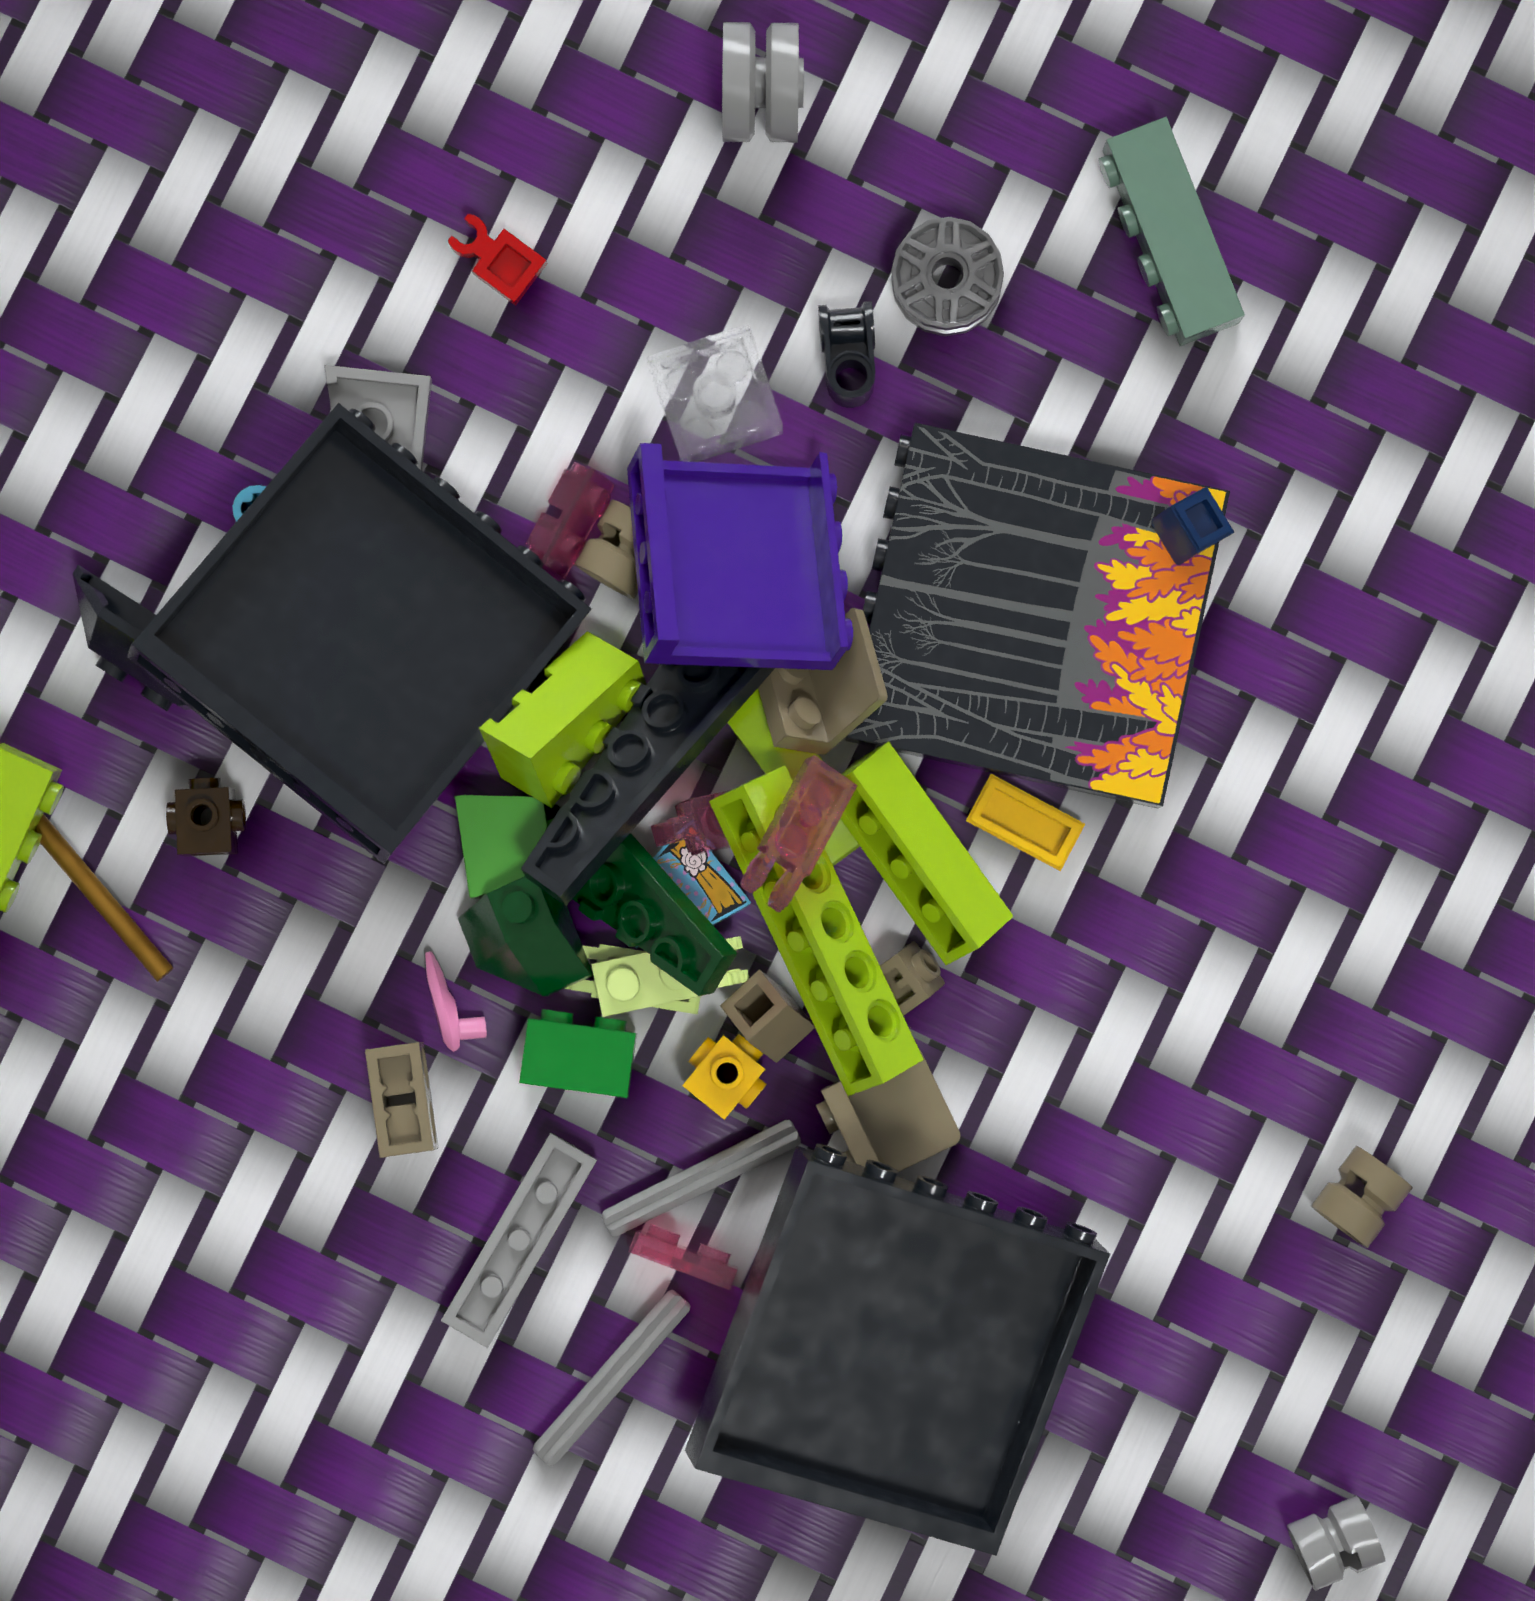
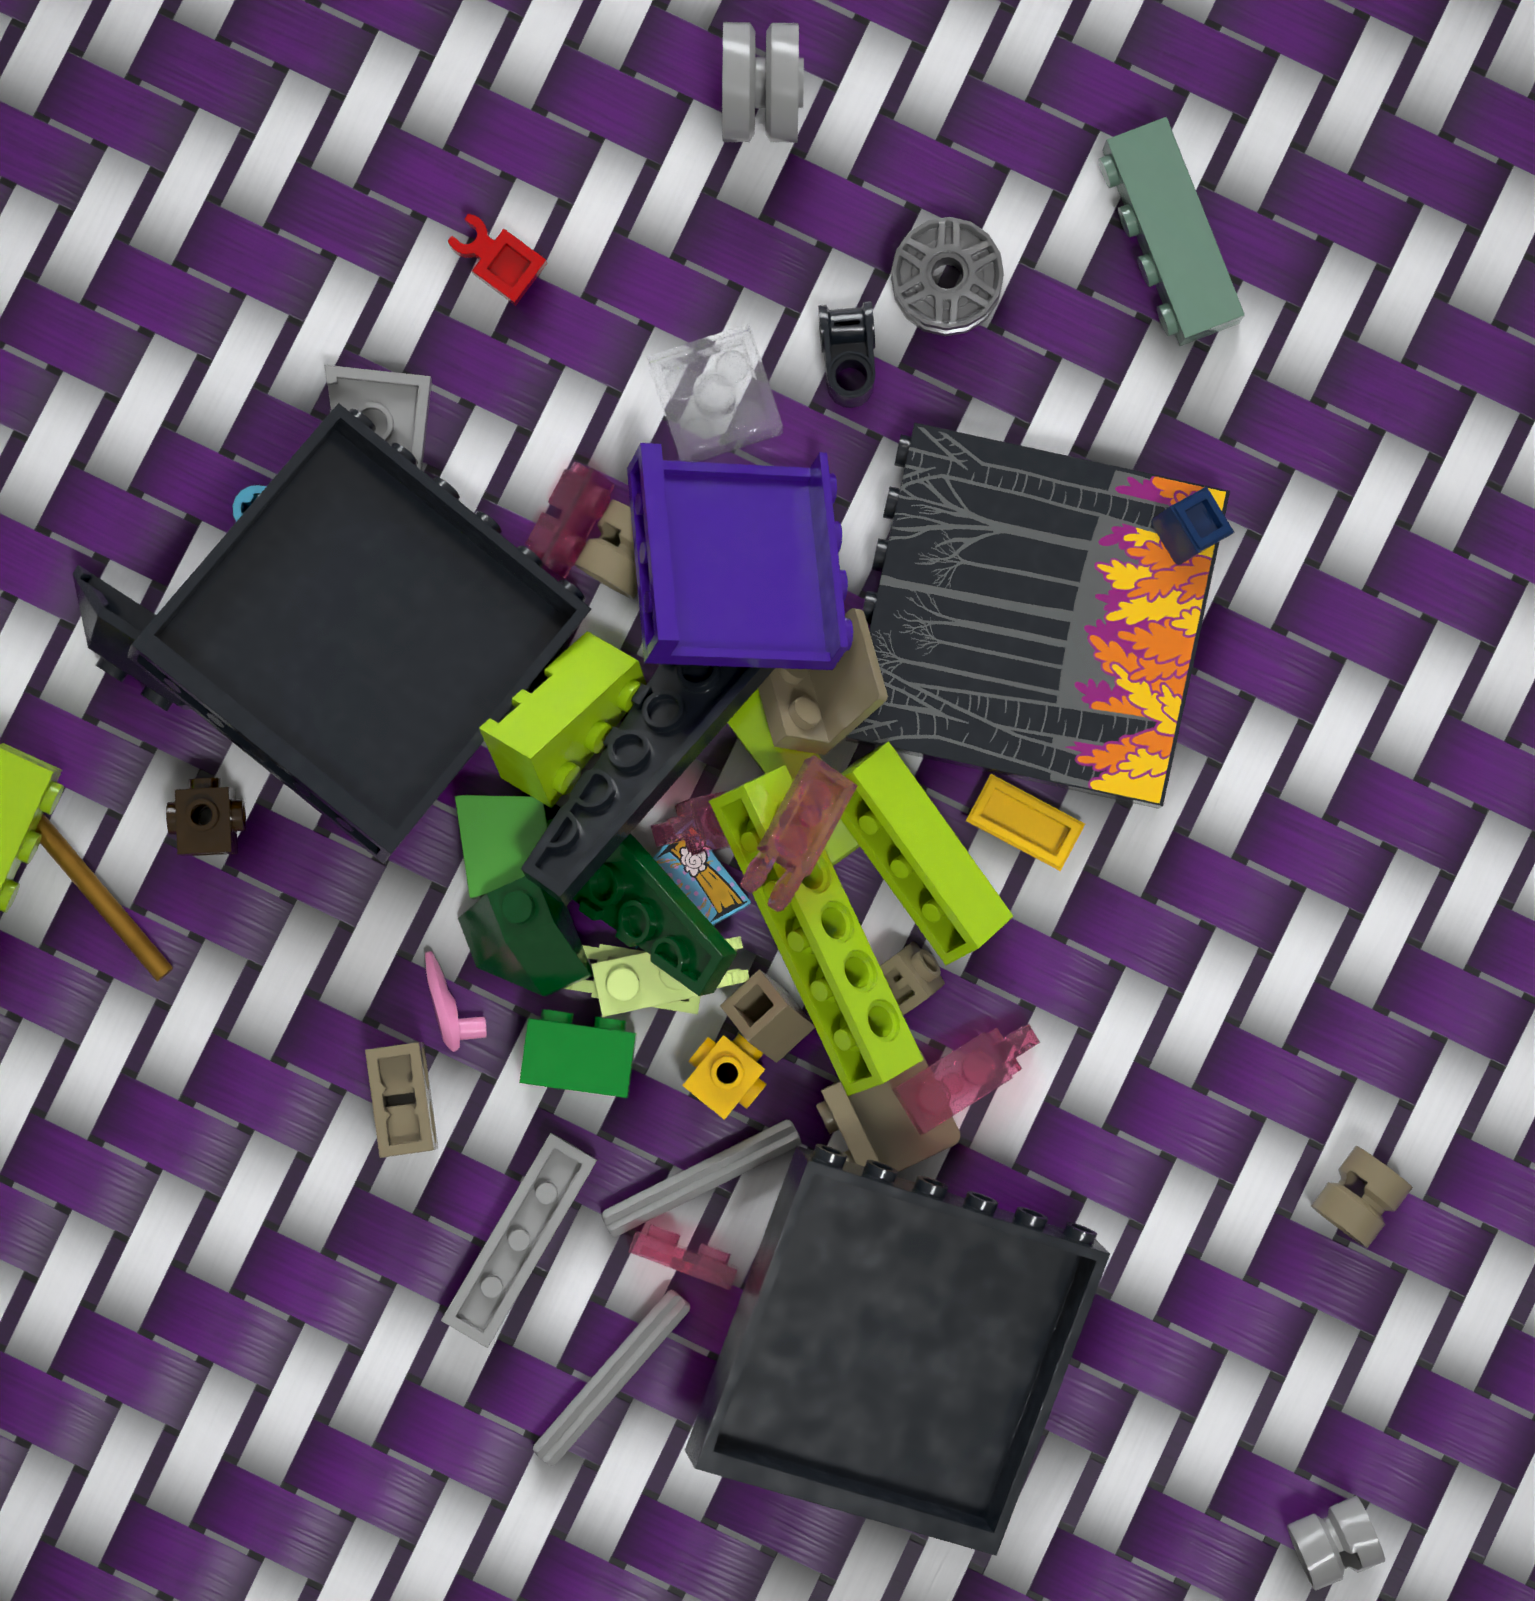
(963, 1076): none -> clear pink hinge

